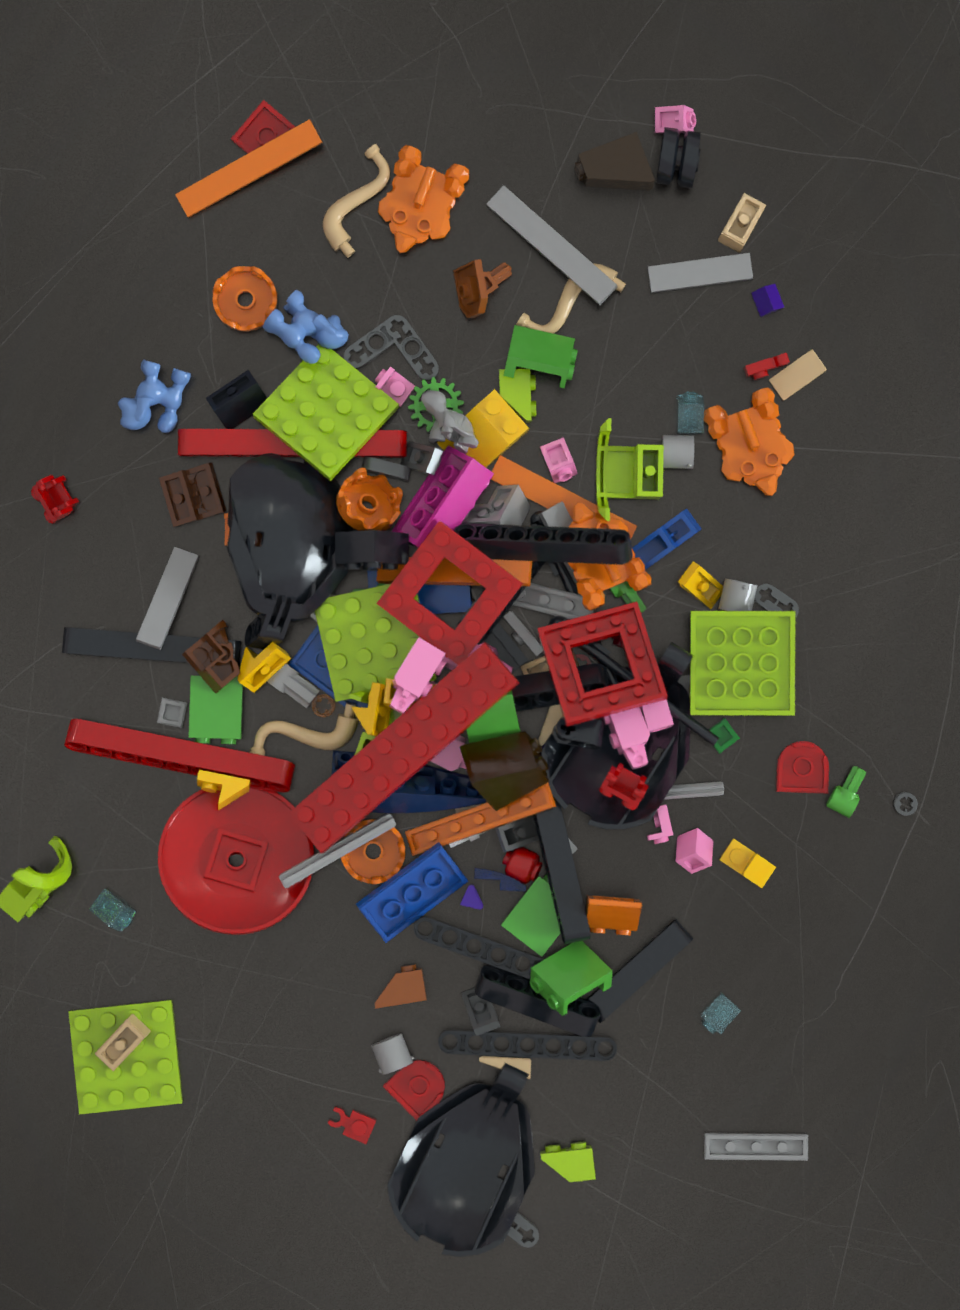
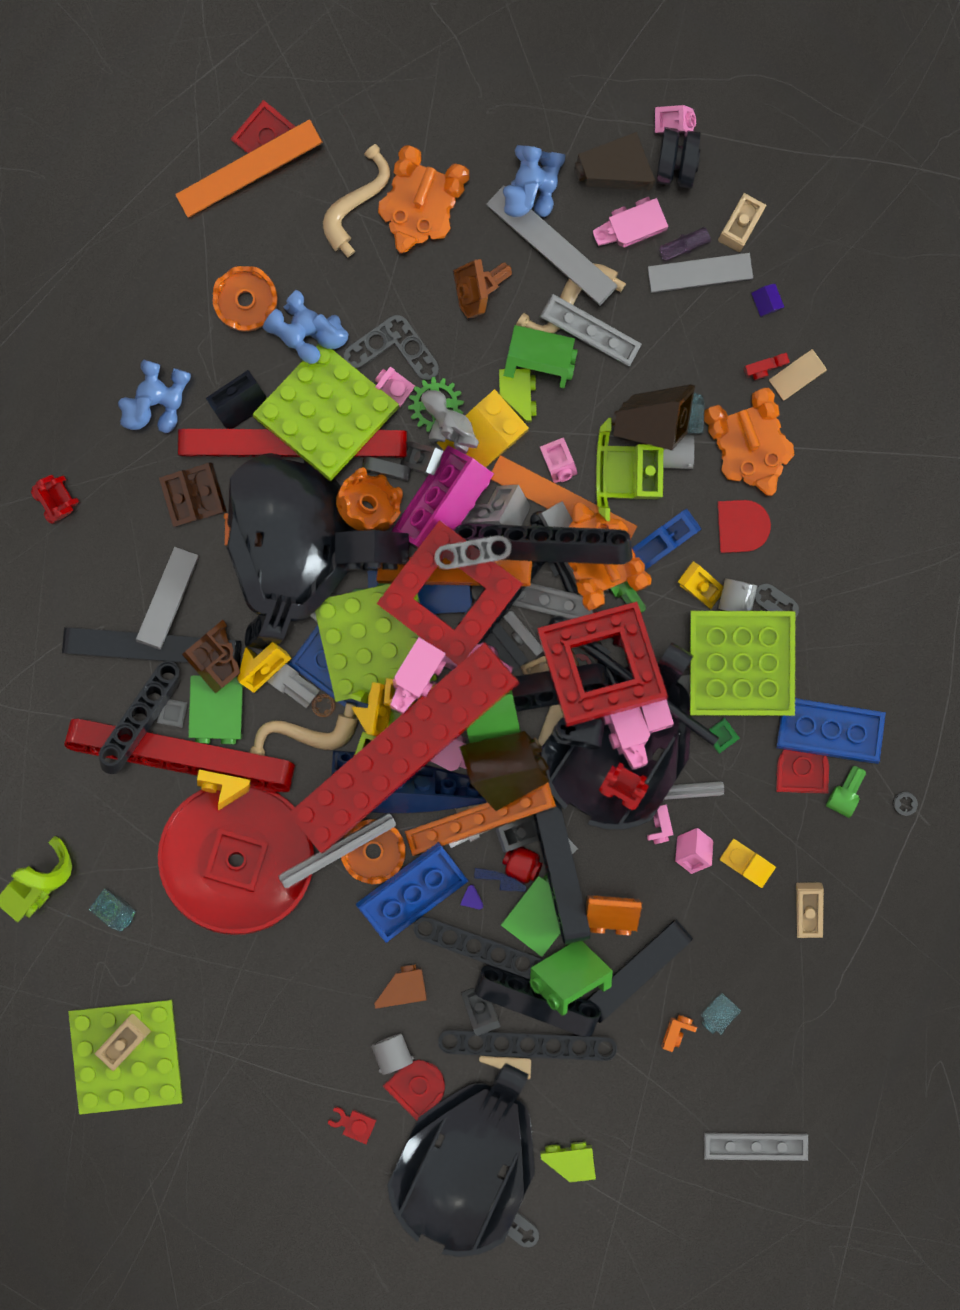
(140, 705): none -> black beam
(461, 558): none -> light grey beam
(529, 179): none -> medium blue animal
(590, 330): none -> light grey tile
(632, 225): none -> bright pink hinge
(656, 417): none -> dark brown slope
(673, 1035): none -> orange bracket
(685, 243): none -> clear purple axle
(742, 526): none -> red tile
(809, 910): none -> tan slope
(833, 731): none -> blue tile

